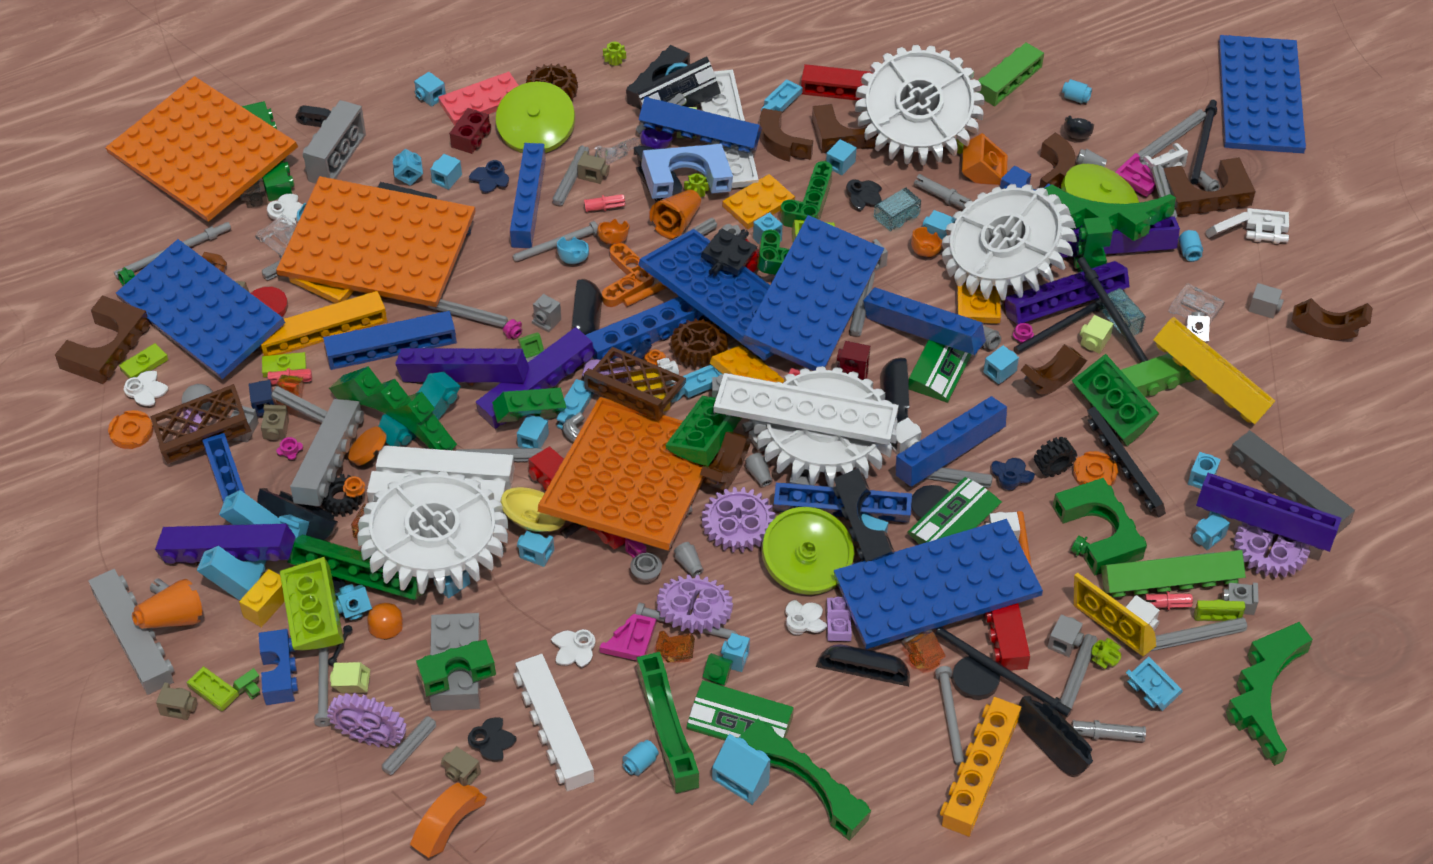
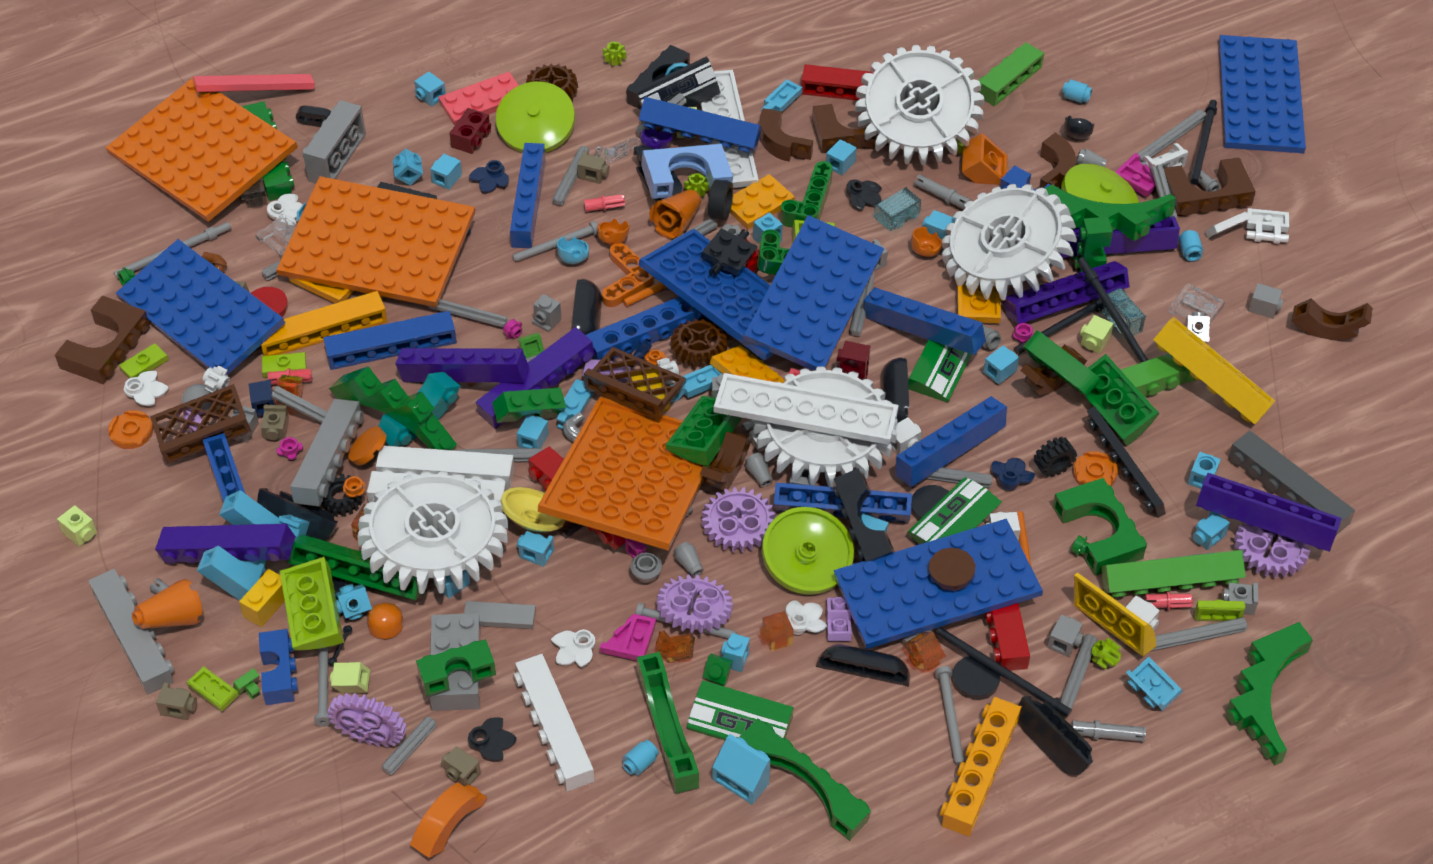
(77, 525): none -> yellowish green brick
(215, 378): none -> white gear
(253, 82): none -> coral tile
(503, 614): none -> light grey tile
(720, 199): none -> black tyre
(777, 631): none -> clear orange brick
(952, 568): none -> reddish brown tile
(1060, 362): none -> green beam

